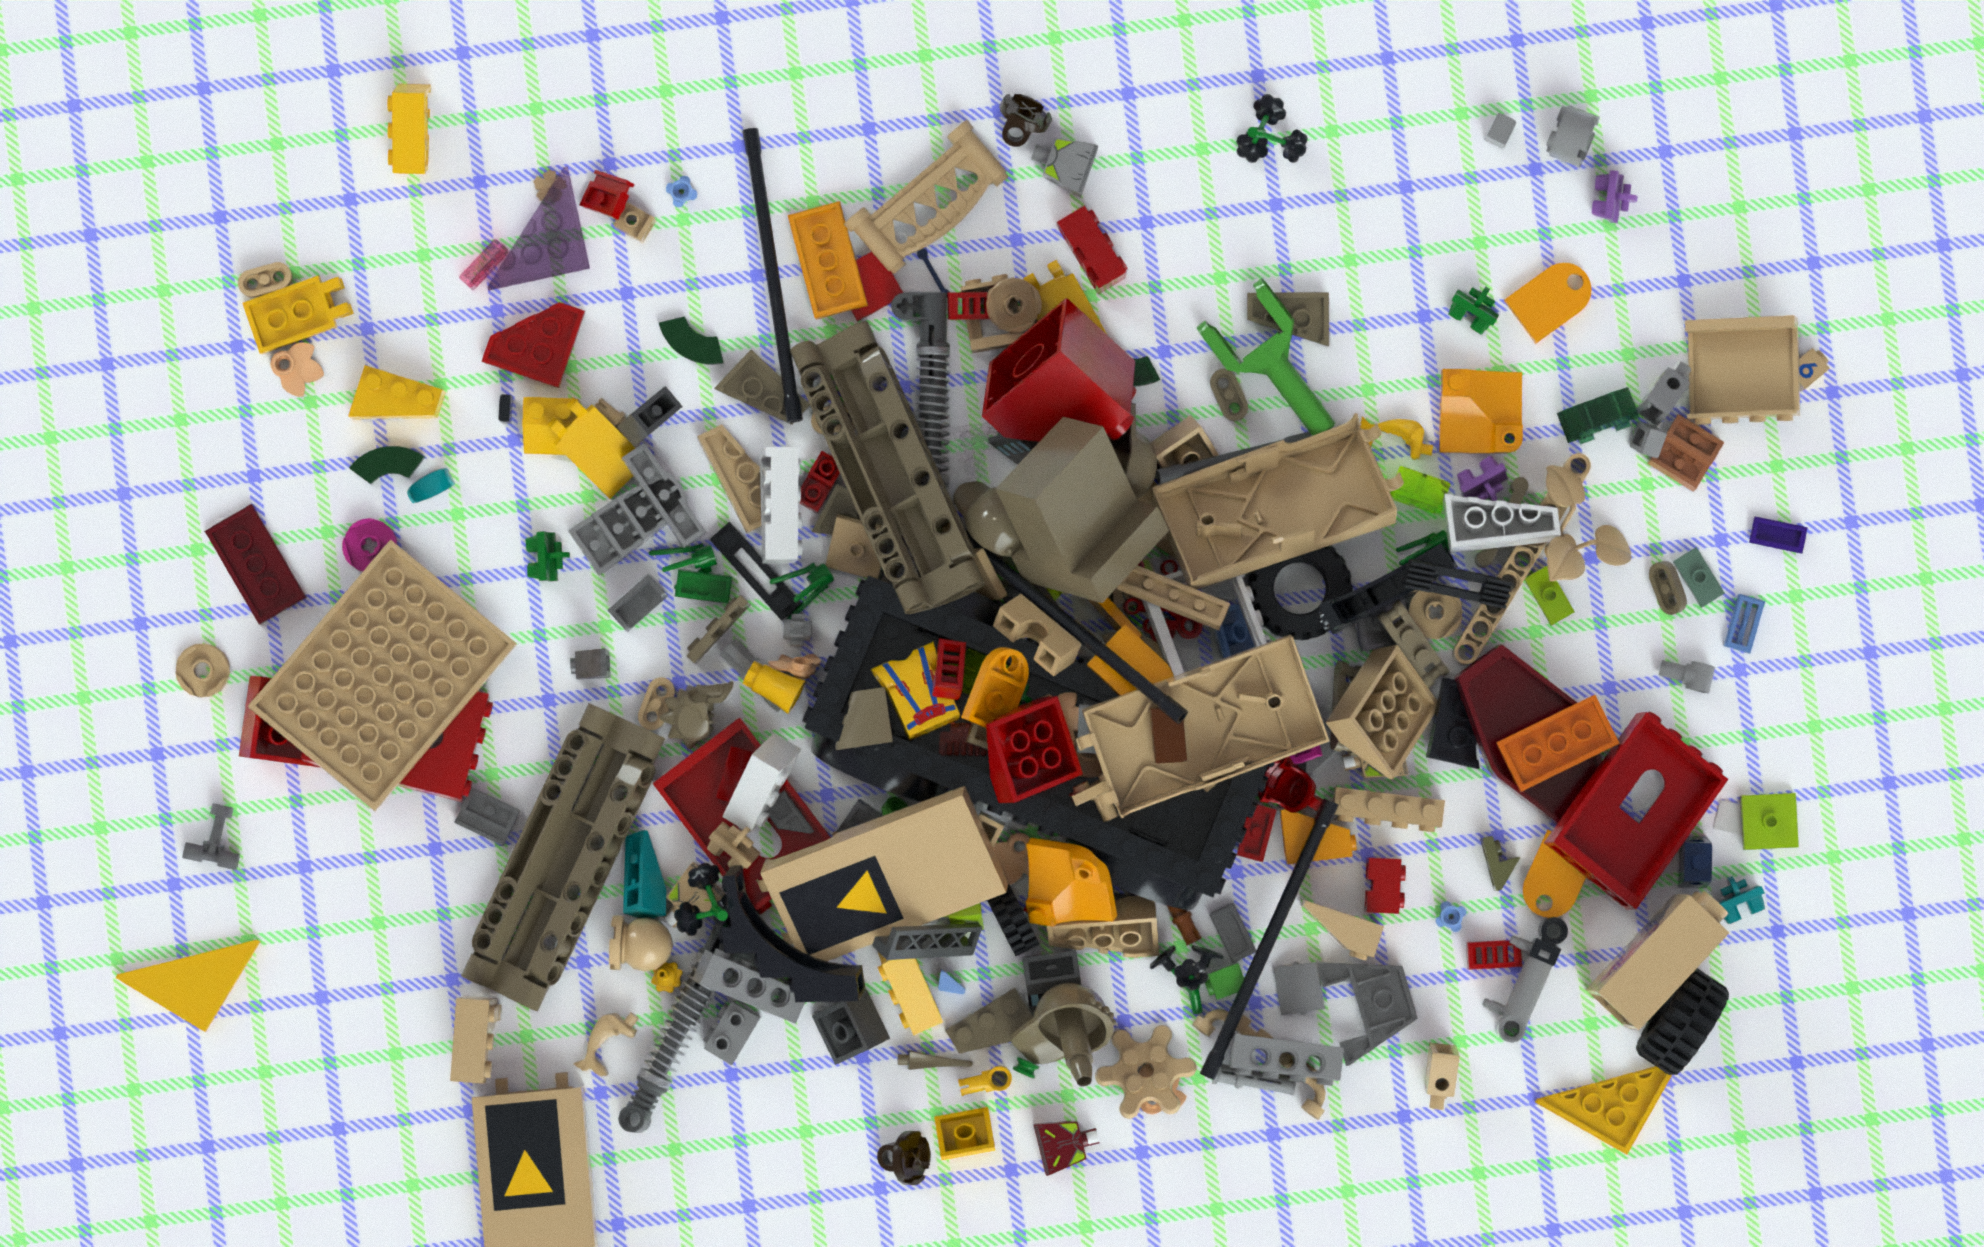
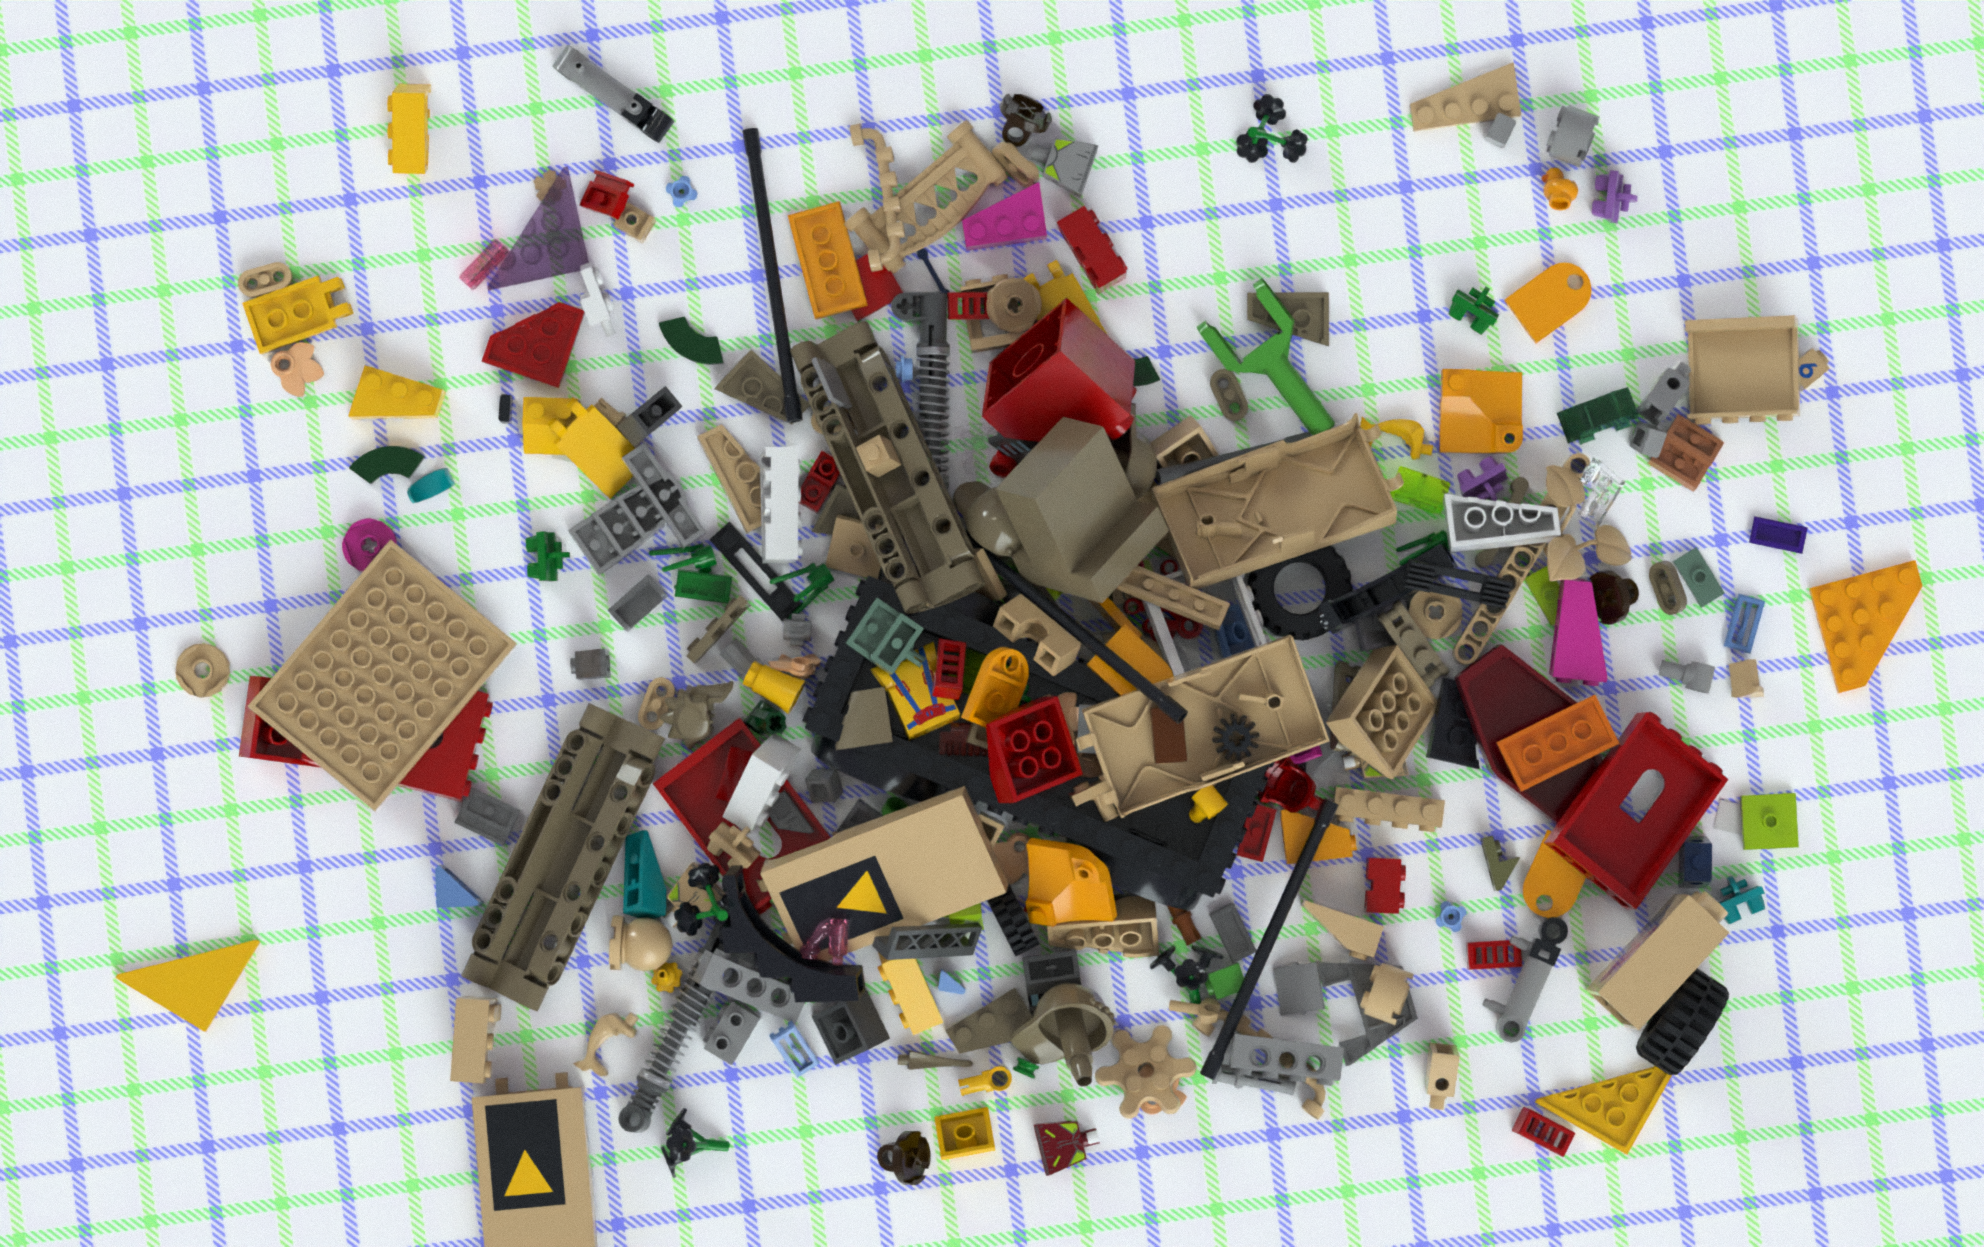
(212, 849): flat silver bar -> none
(255, 564): dark red tile -> none
(453, 891): none -> medium blue slope
(594, 302): none -> white plate
(613, 94): none -> light grey piece
(682, 1143): none -> black plant
(765, 719): none -> dark green piece
(784, 1033): none -> medium blue tile
(824, 785): none -> light grey slope
(831, 383): none -> light grey piece
(838, 941): none -> clear pink plant
(878, 456): none -> tan brick
(886, 637): none -> sand green plate
(890, 203): none -> tan bar
(904, 369): none -> light blue plate
(1002, 465): none -> red tile
(1007, 222): none -> dark pink wedge
(1016, 165): none -> tan plate
(1207, 804): none -> yellow pin
(1207, 1010): none -> tan bar
(1229, 744): none -> black gear
(1387, 993): none -> tan brick
(1469, 101): none -> tan wing
(1523, 1121): none -> red slope
(1558, 190): none -> light orange animal
(1577, 637): none -> dark pink slope
(1604, 488): none -> clear plate
(1613, 596): none -> dark brown tile
(1745, 679): none -> tan tile
(1861, 619): none -> light orange plate

